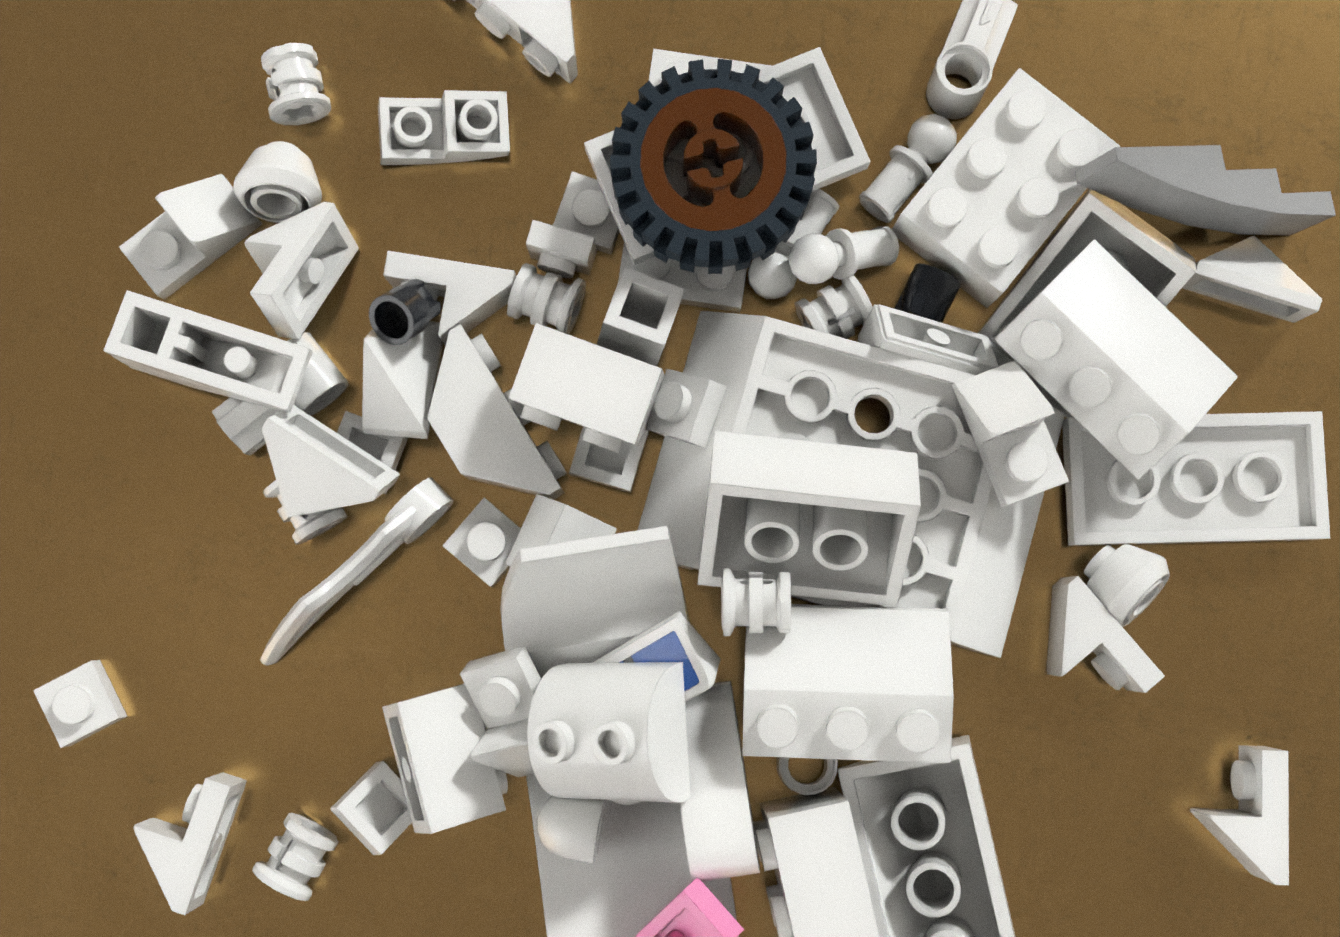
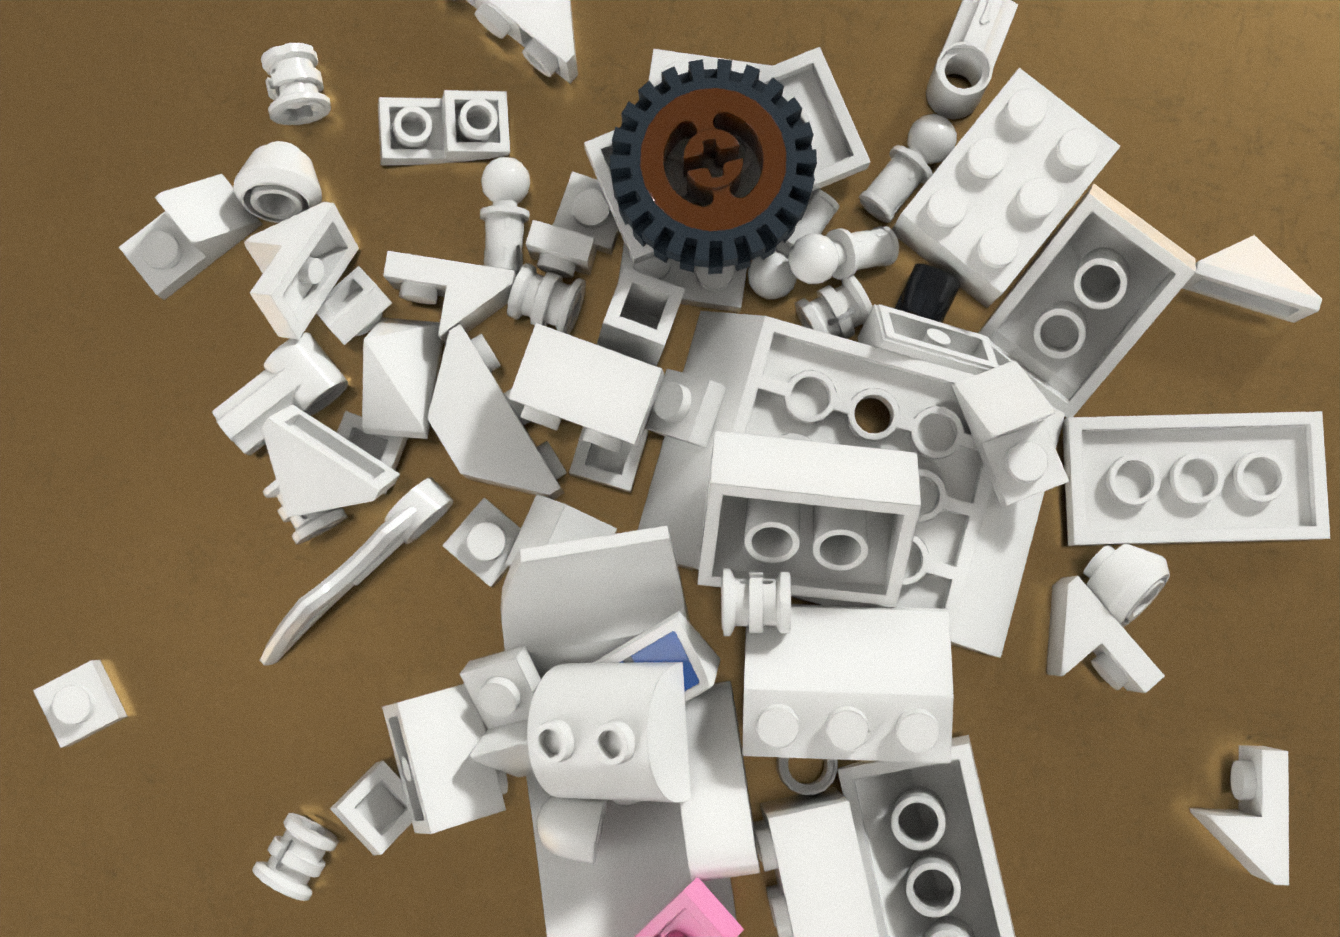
(188, 857): white slope -> none
(207, 352): white slope -> none
(353, 306): none -> white plate
(403, 312): black hose -> none
(505, 184): none -> white pin
(1117, 359): white slope -> none
(1198, 191): light grey slope -> none

